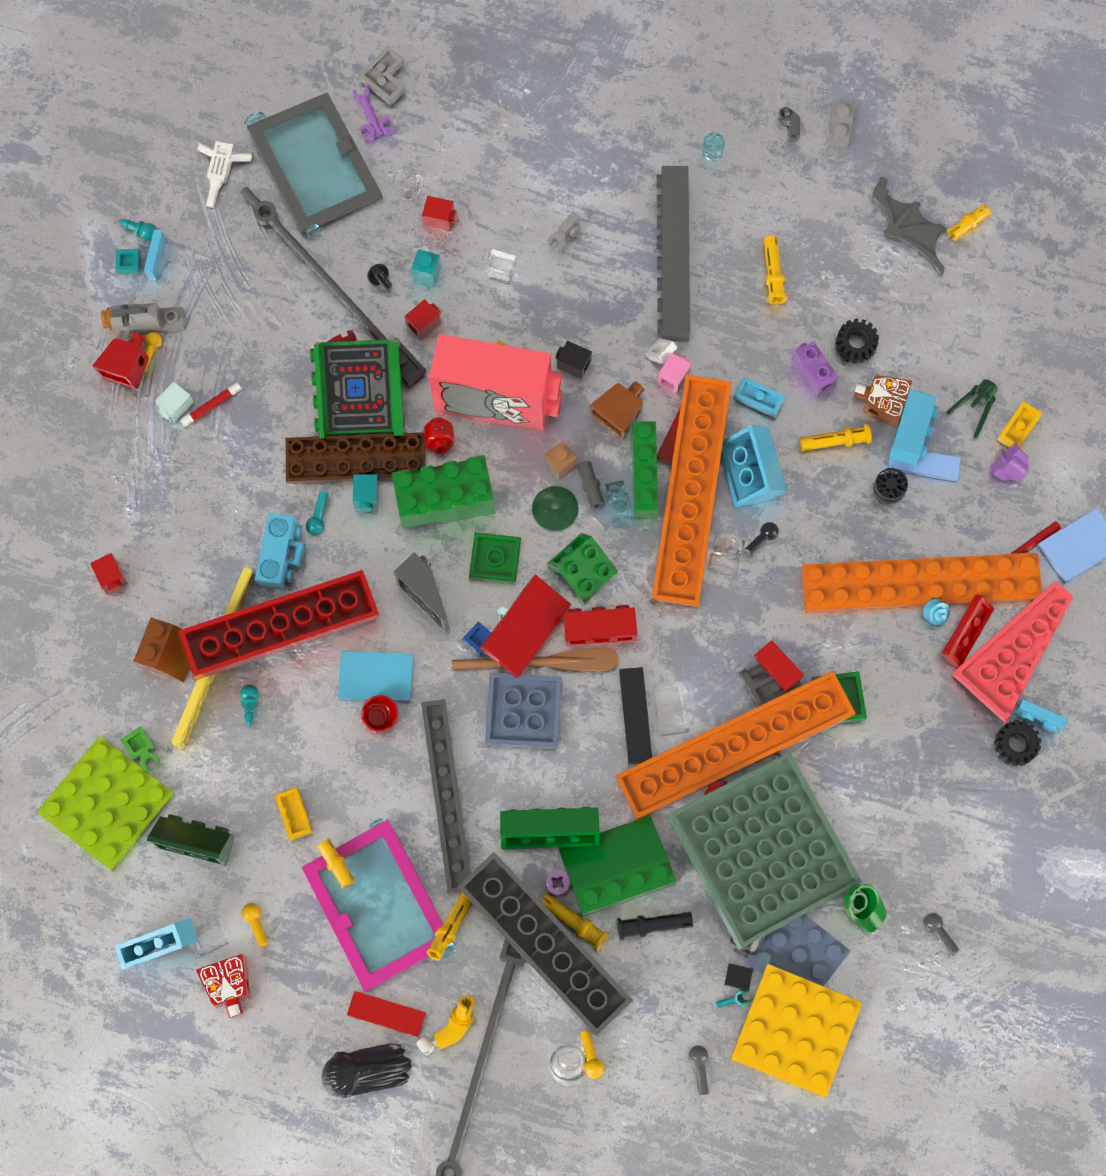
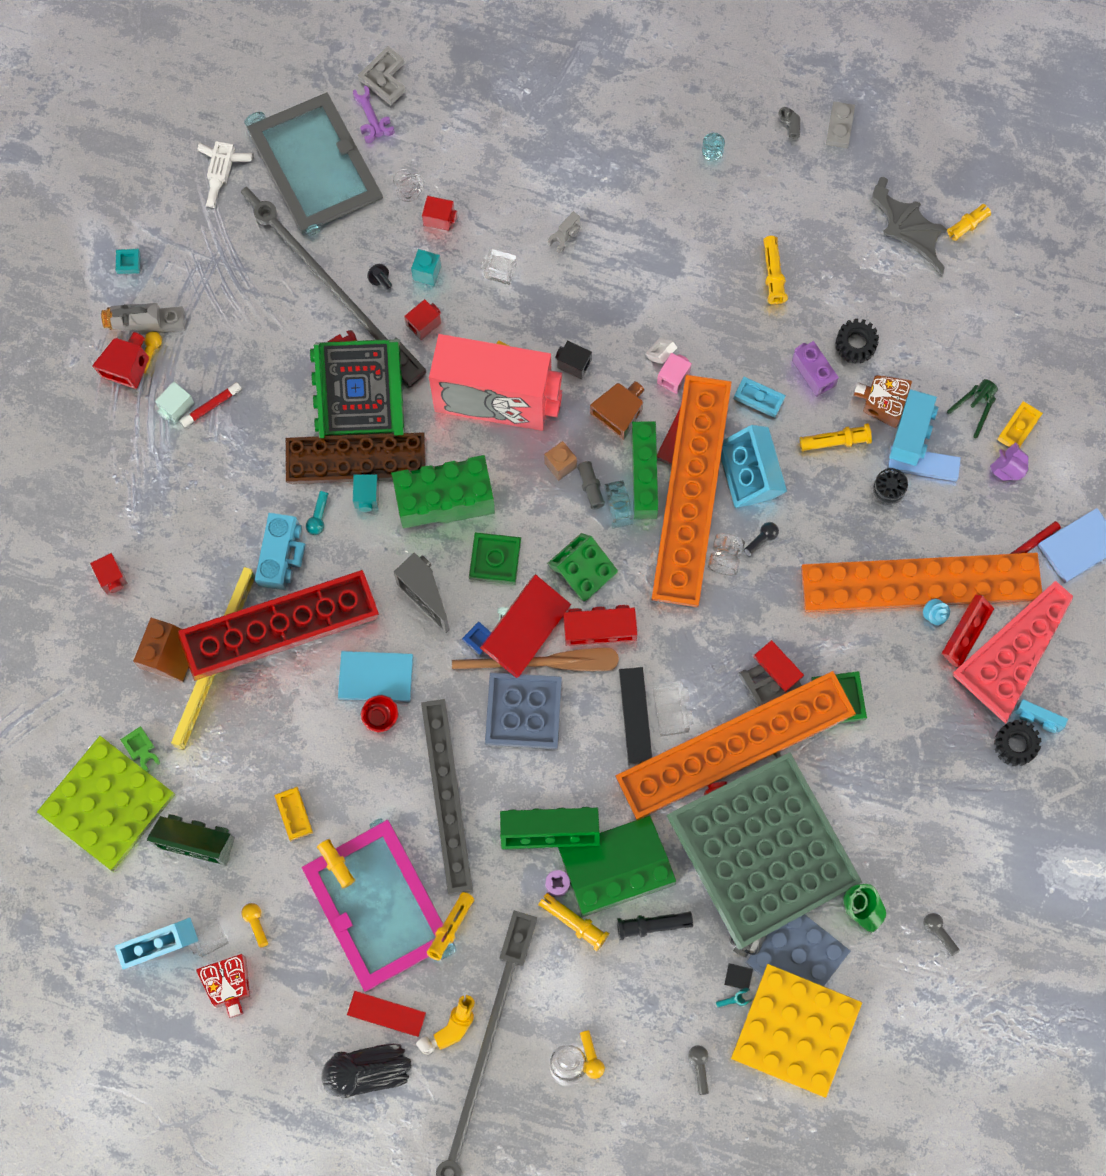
(141, 228): teal bar -> none
(155, 255): medium azure tile -> none
(249, 696): teal bar -> none
(439, 435): red head -> none
(545, 943): dark grey brick -> none
(551, 518): clear green dish -> none
(674, 253): dark grey brick -> none

